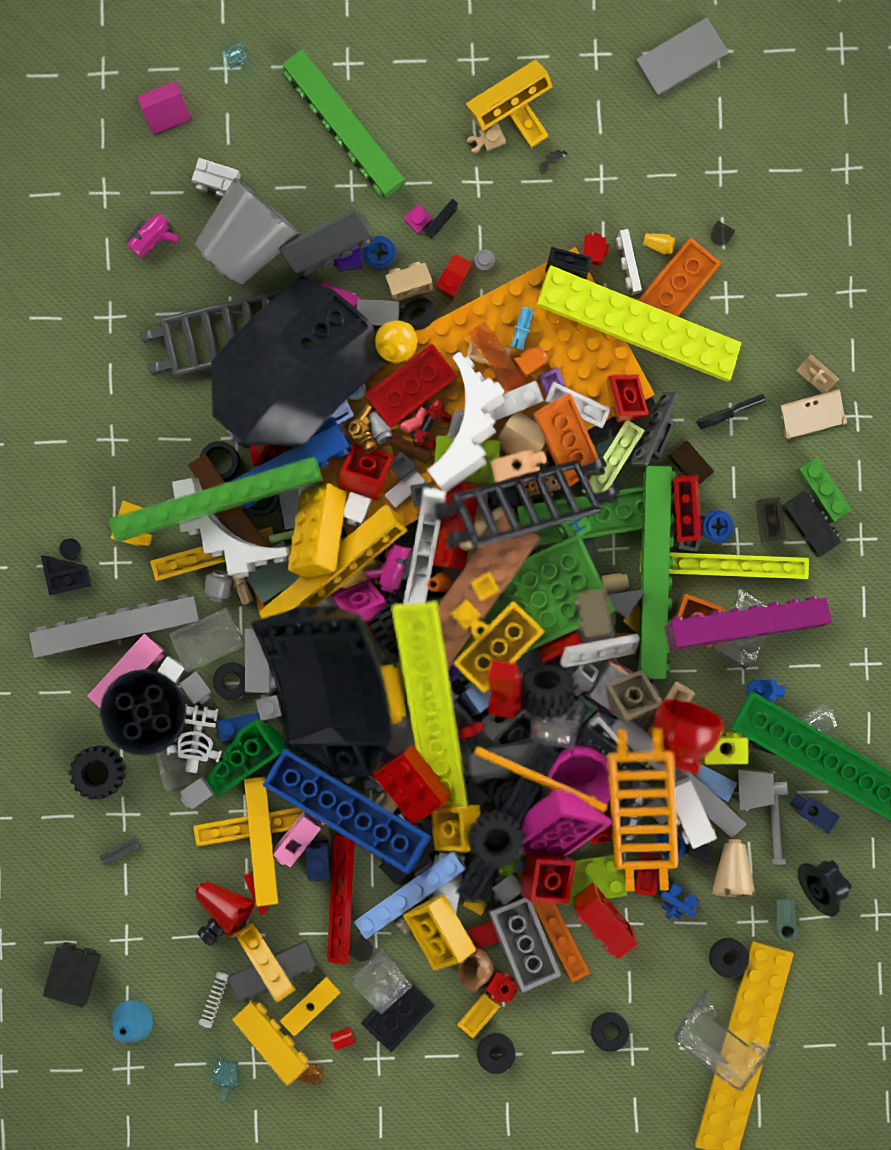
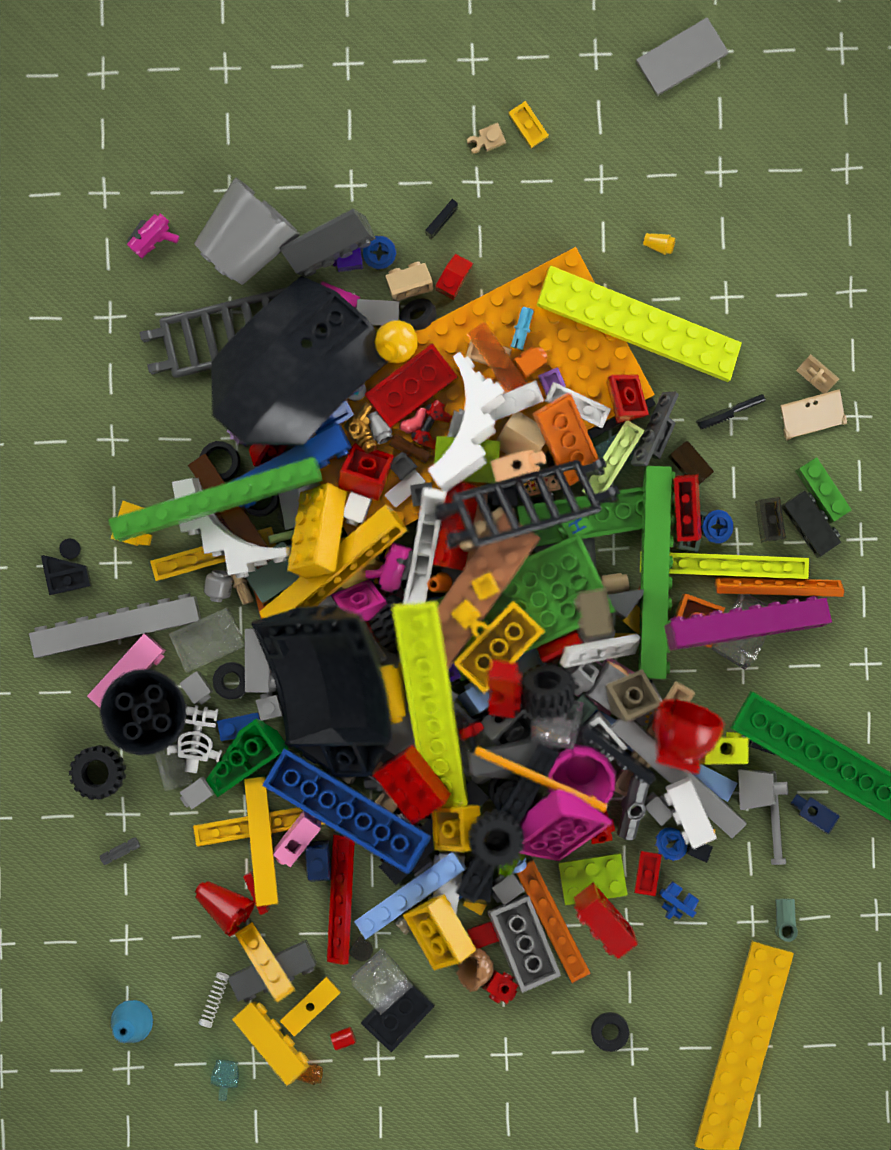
(71, 974): pearl dark grey brick -> none
(164, 108): dark pink slope -> none
(172, 669): white brick -> none
(210, 932): black wheel -> none
(213, 177): white brick -> none
(235, 55): clear light blue tile -> none
(343, 124): bright green brick -> none
(418, 219): dark pink plate -> none
(478, 1015): yellow tile -> none
(484, 259): light grey plate -> none
(500, 1065): black tyre -> none
(509, 95): yellow brick -> none
(547, 878): red brick -> none
(551, 159): clear smoke piece -> none
(569, 262): black slope -> none
(595, 247): red brick -> none
(616, 812): light orange bar -> none
(628, 262): white plate -> none
(681, 279): orange tile -> none
(718, 1046): clear windscreen -> none
(721, 234): clear smoke tile -> none
(733, 969): black tyre -> none
(734, 872): tan cone -> none
(766, 689): blue hips -> none
(779, 586): none -> orange tile
(820, 718): clear slope -> none
(824, 886): black piece -> none

